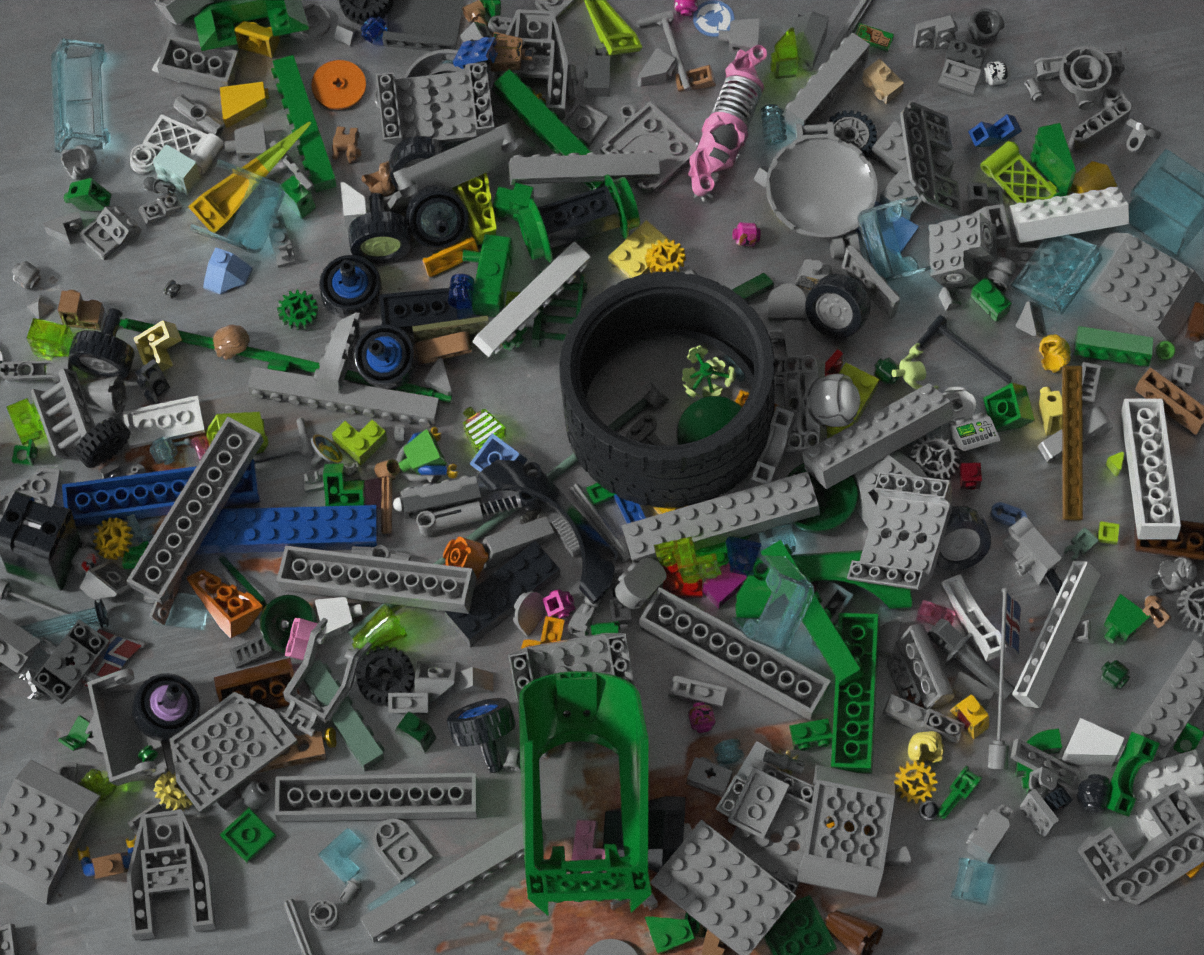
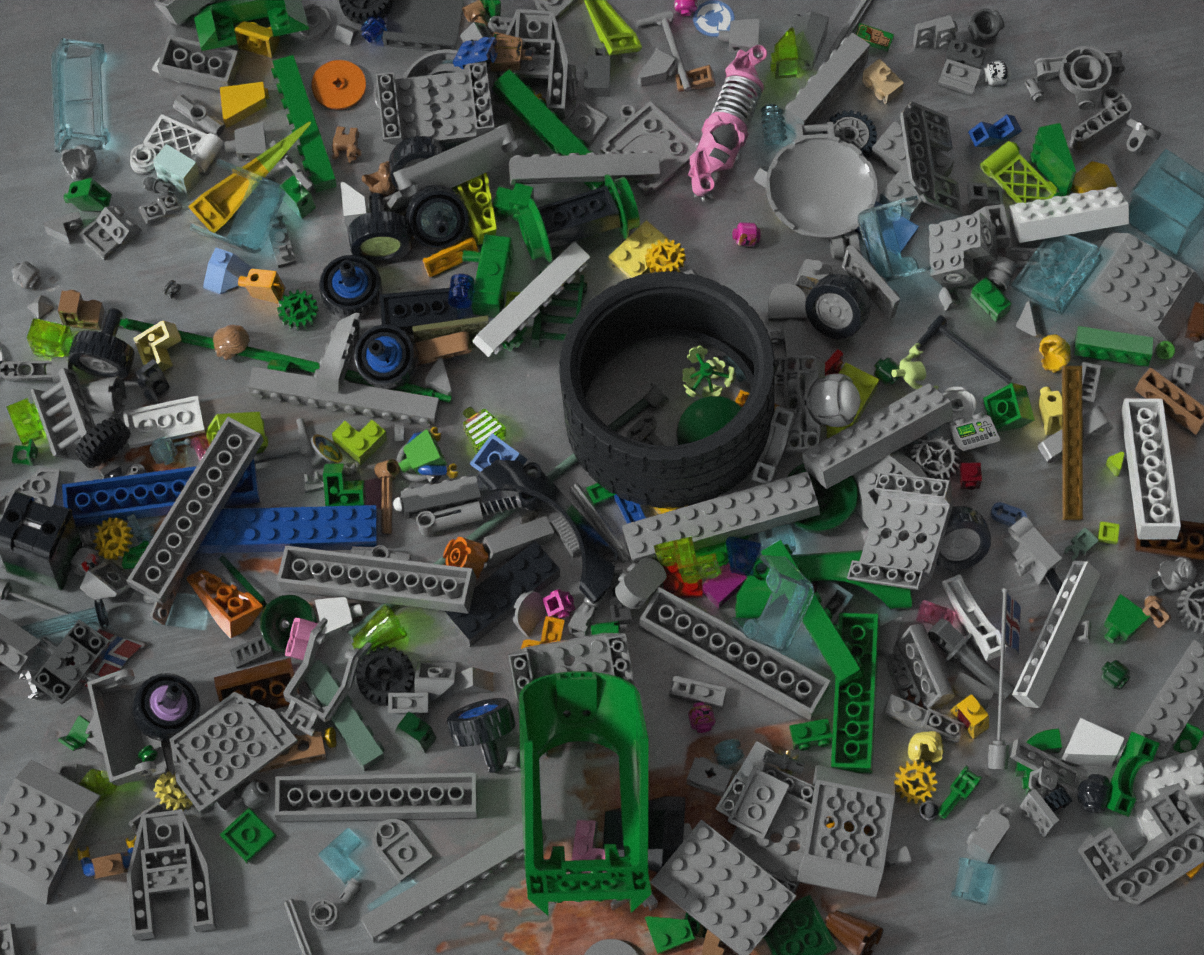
(263, 285): none -> light orange torso
(754, 287): dark green slope -> none

